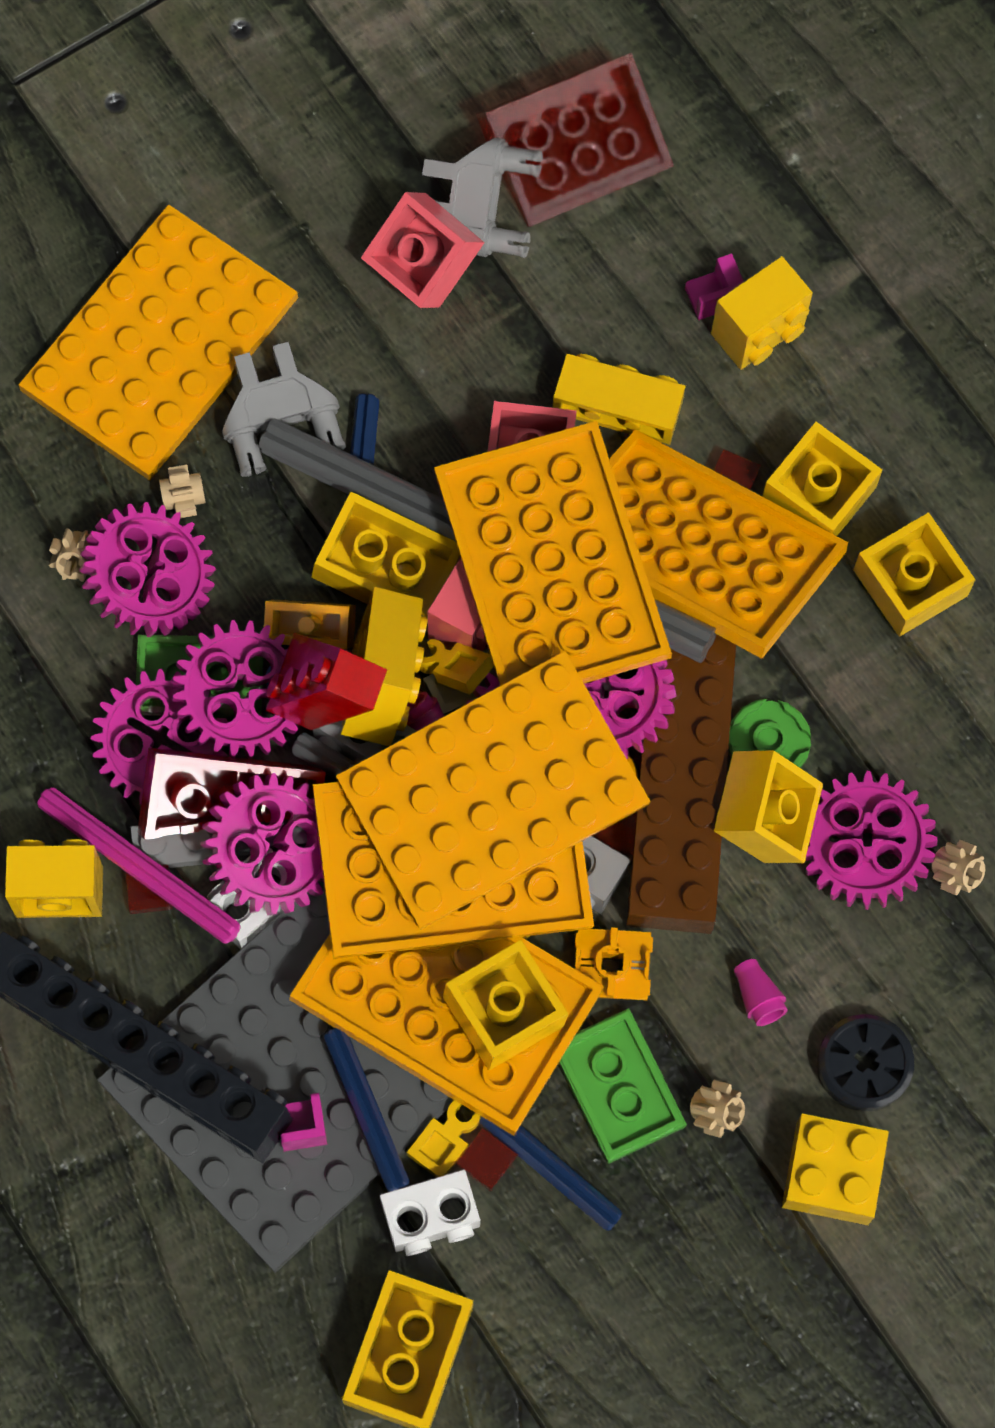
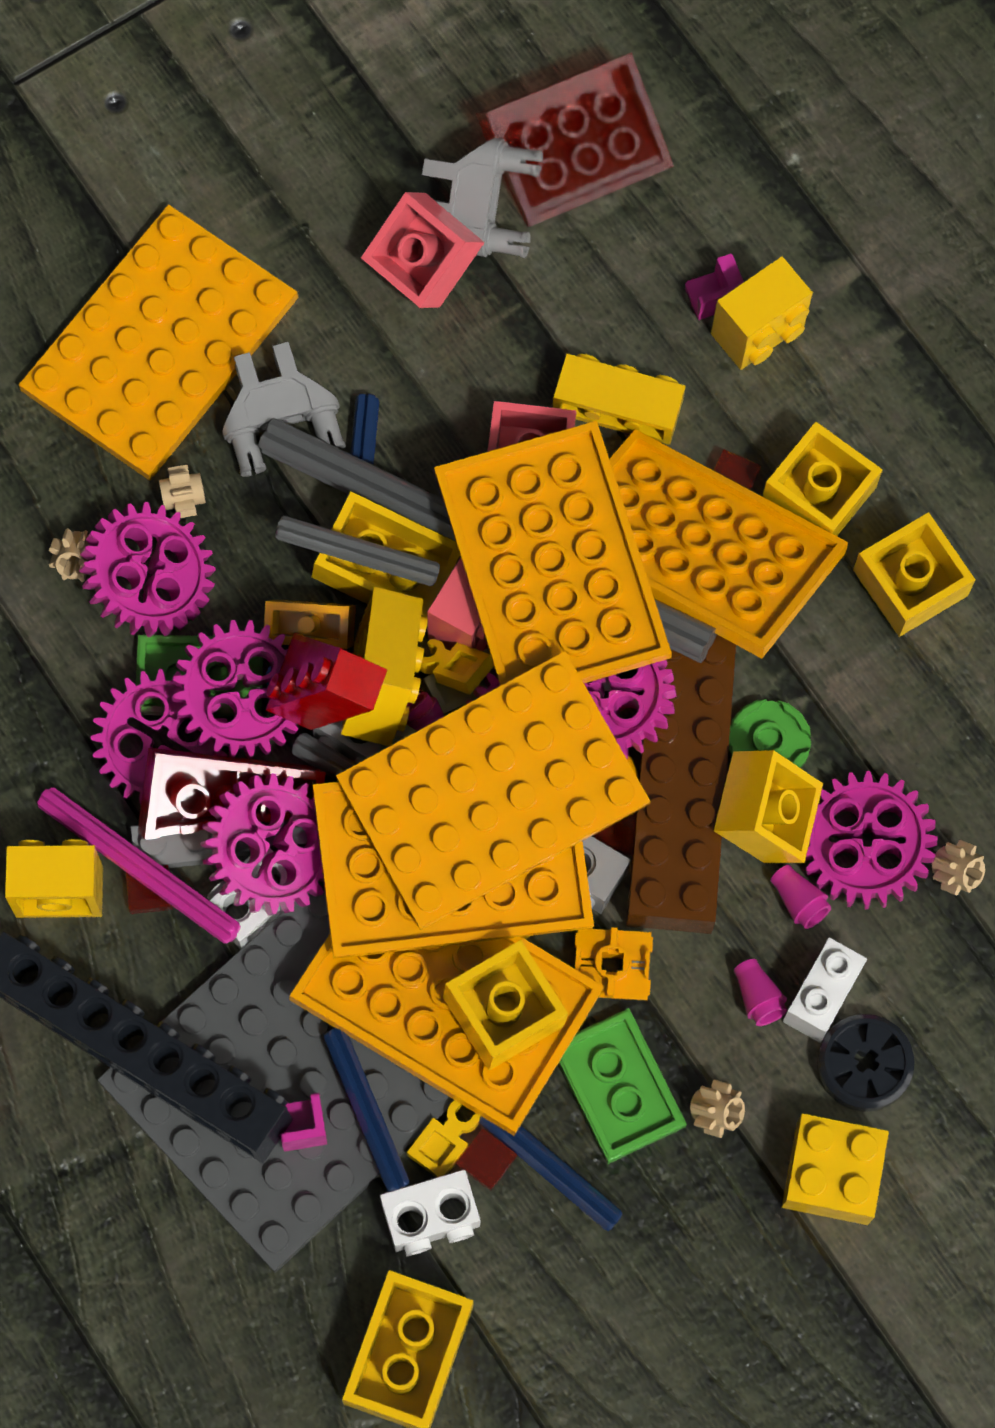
(357, 550): none -> dark grey axle
(802, 899): none -> dark pink cone
(824, 990): none -> white brick

